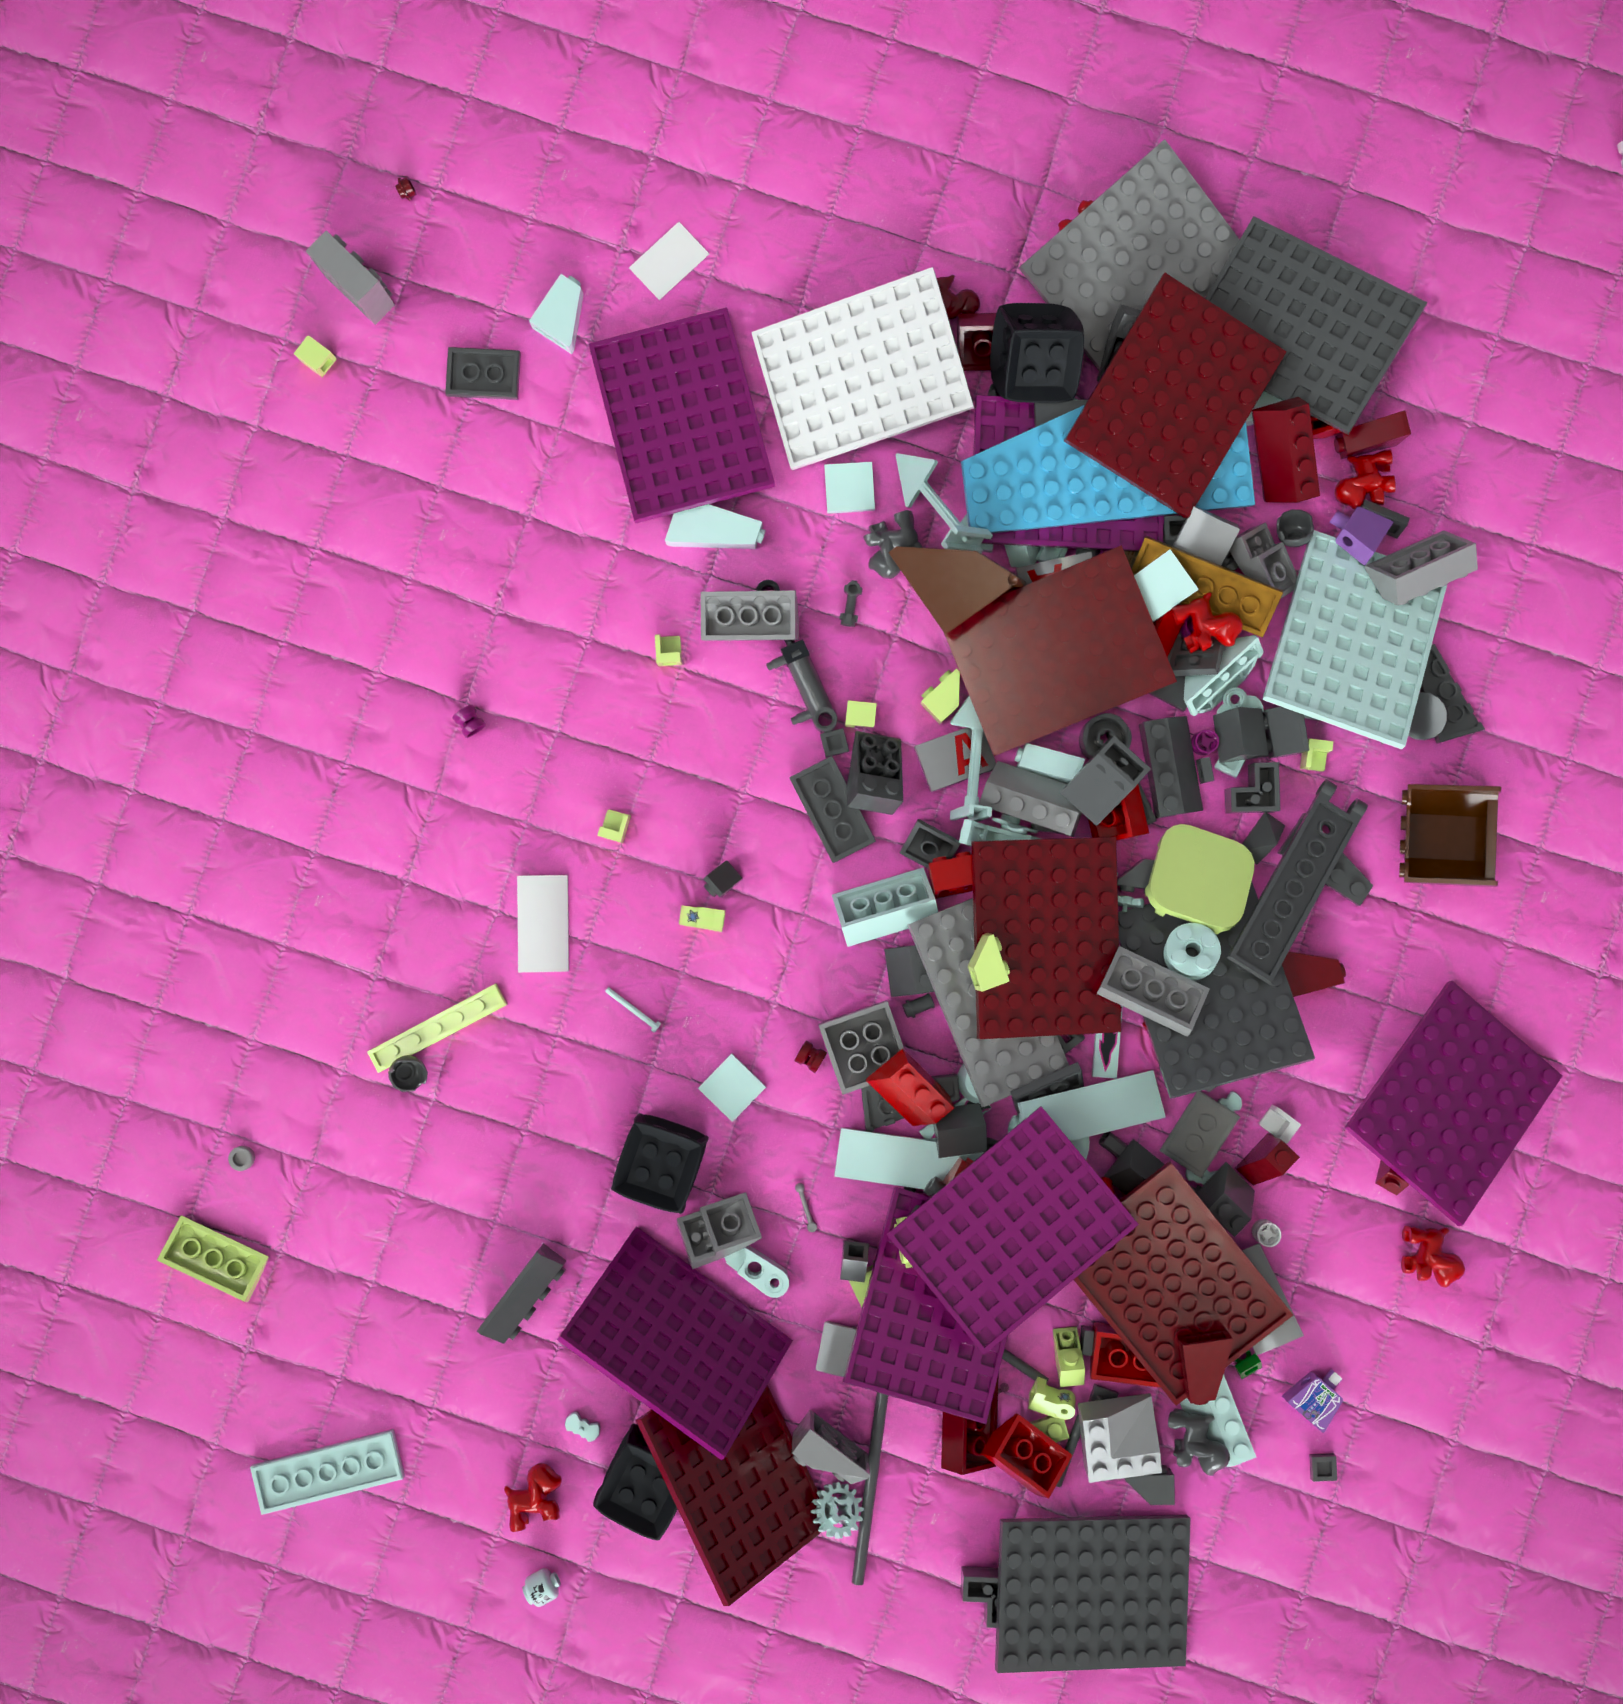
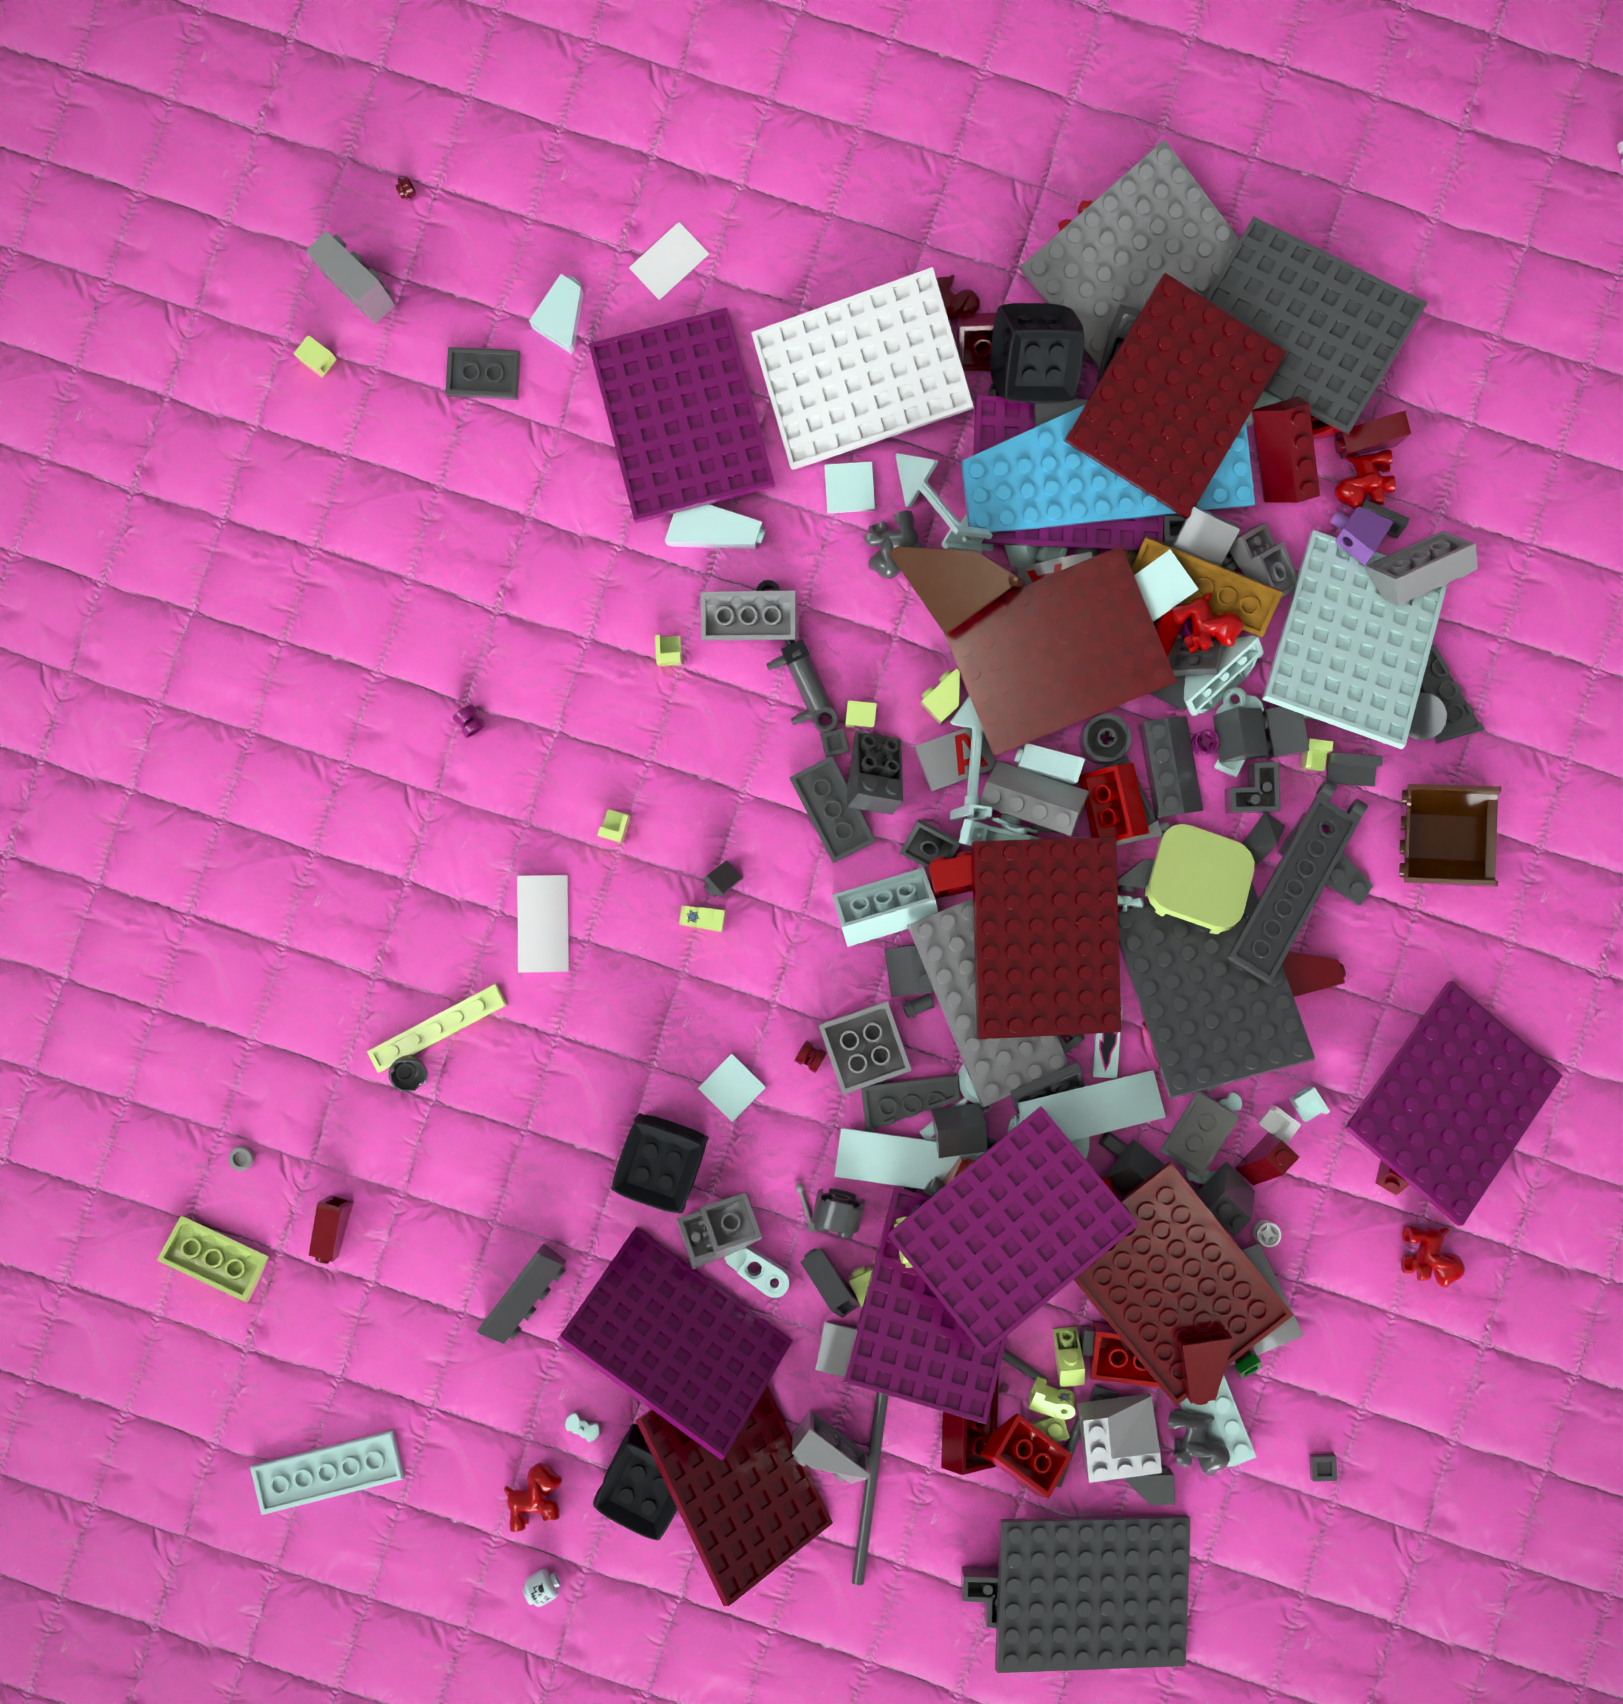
(329, 1228): none -> dark red slope
(642, 1016): light aqua piece -> none
(830, 1282): none -> dark grey slope
(837, 1212): none -> dark grey brick
(847, 1510): light aqua gear -> none
(852, 590): dark grey bar -> none
(854, 1261): dark grey slope -> none
(911, 1090): red slope -> none
(986, 964): yellowish green slope -> none
(1105, 780): dark grey slope -> none
(1153, 991): light grey slope -> none
(1155, 830): none -> light grey piece
(1199, 938): light aqua wheel -> none
(1204, 770): dark grey tile -> none
(1295, 528): dark grey hair -> none
(1308, 1103): none -> light aqua panel
(1316, 1398): medium lavender torso -> none
(1352, 769): none -> dark grey panel

